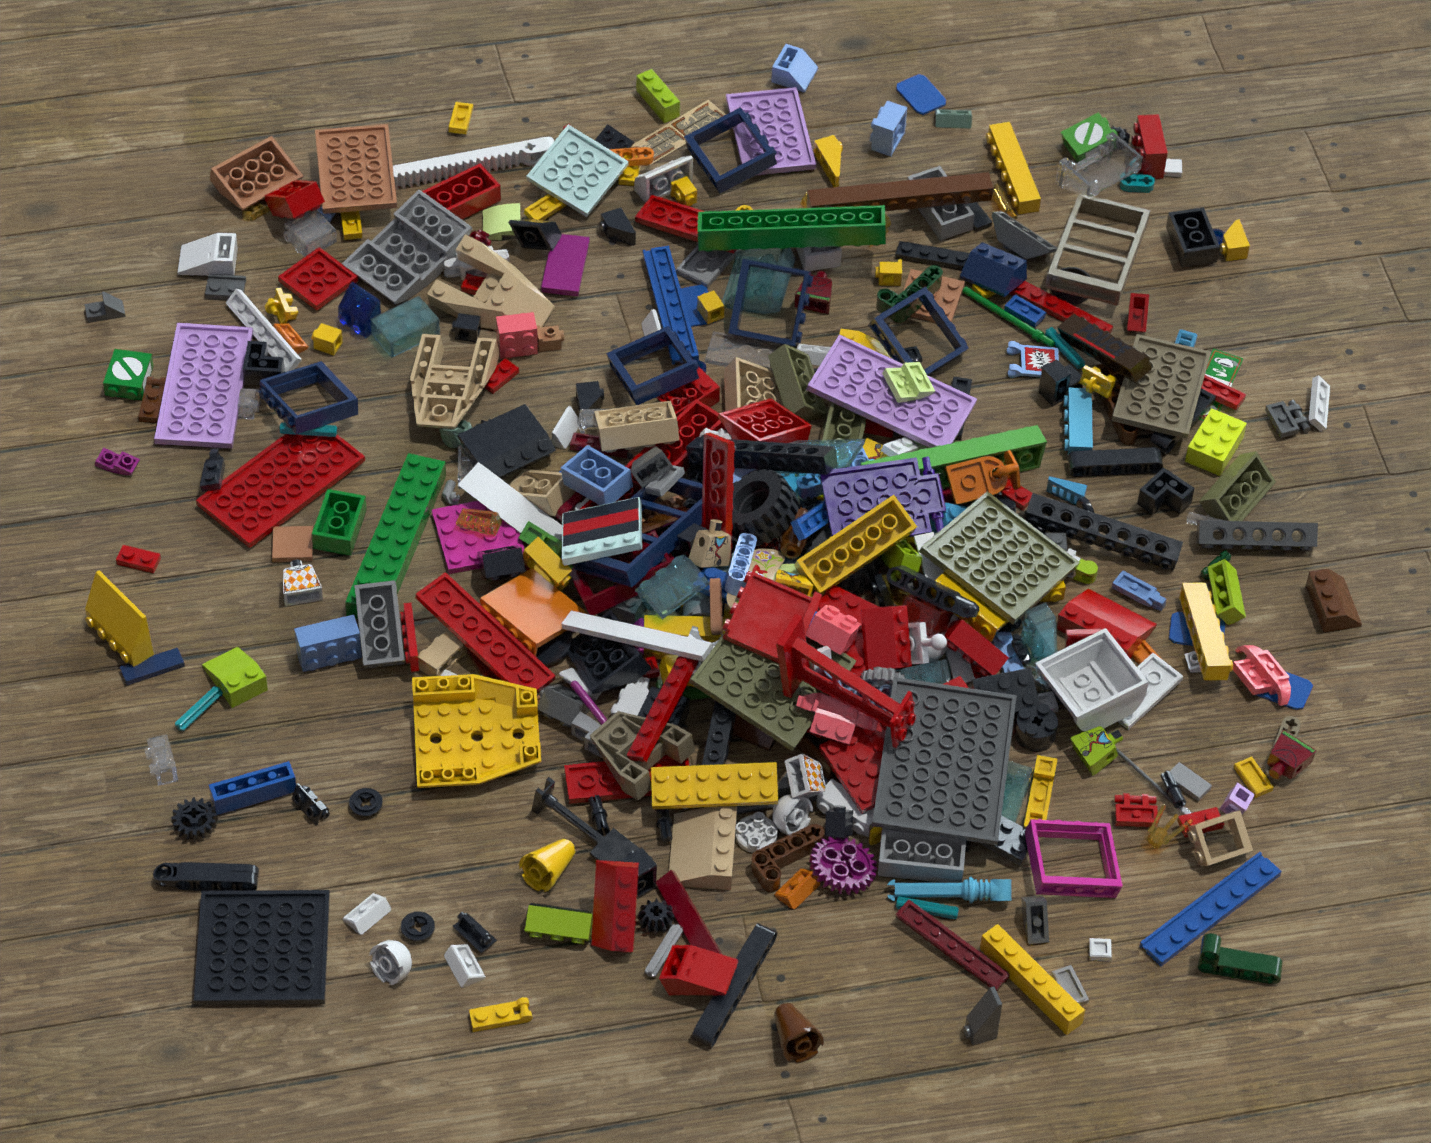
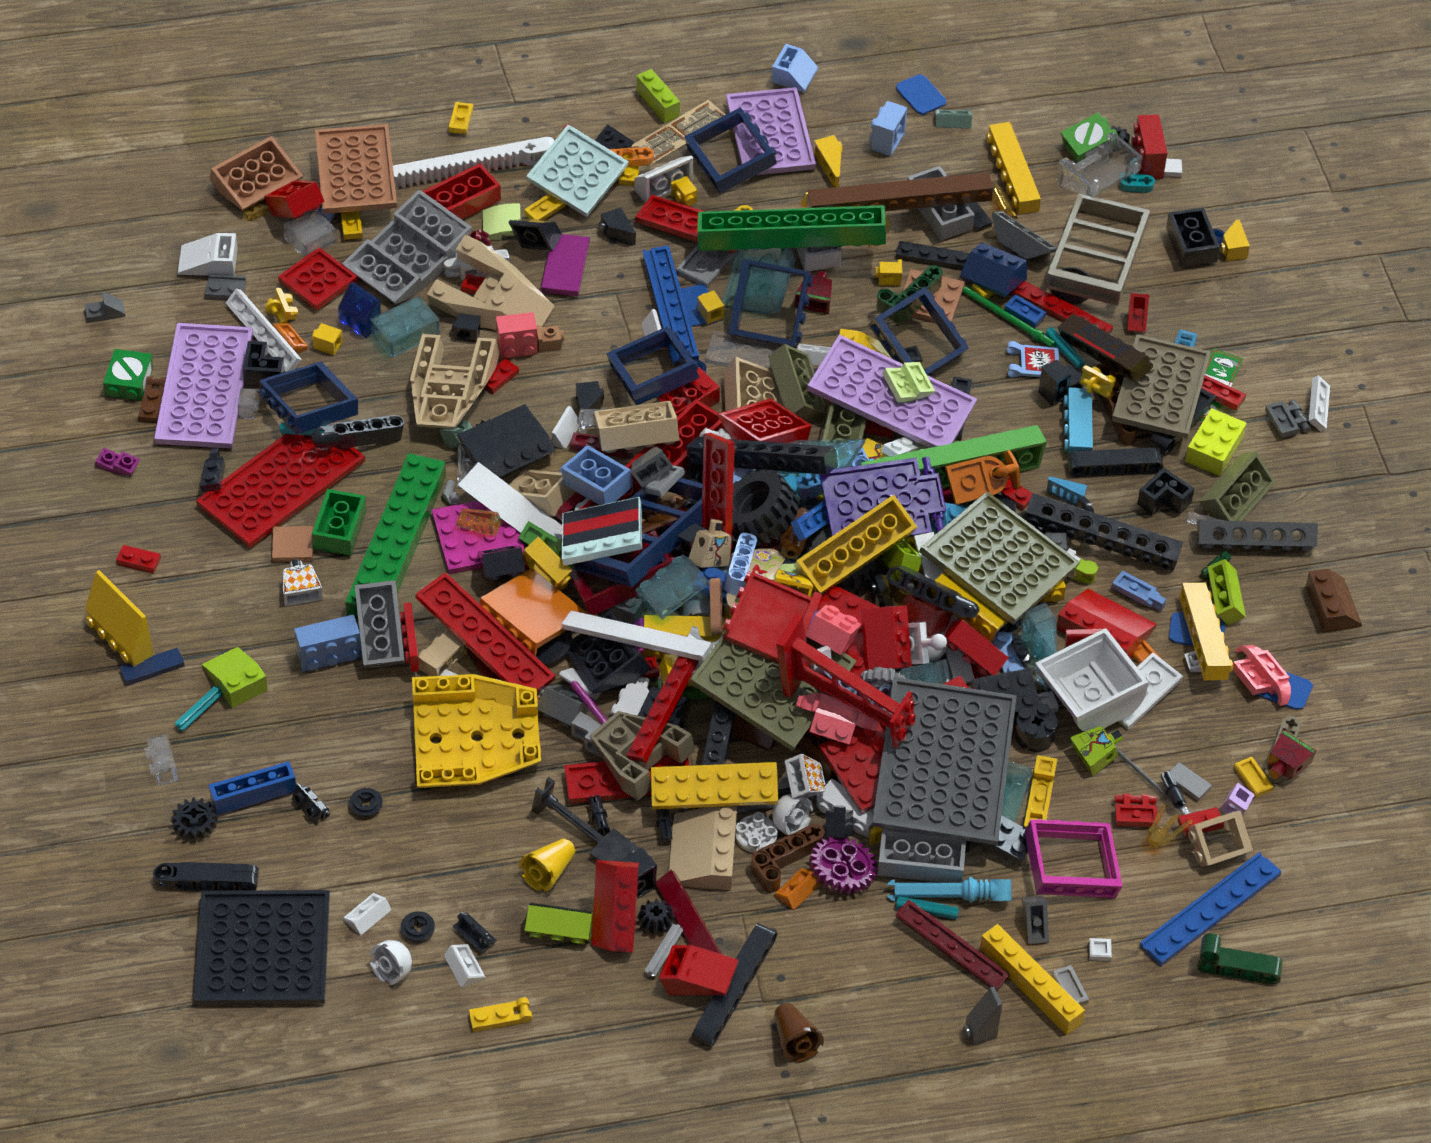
(359, 432): none -> black piece

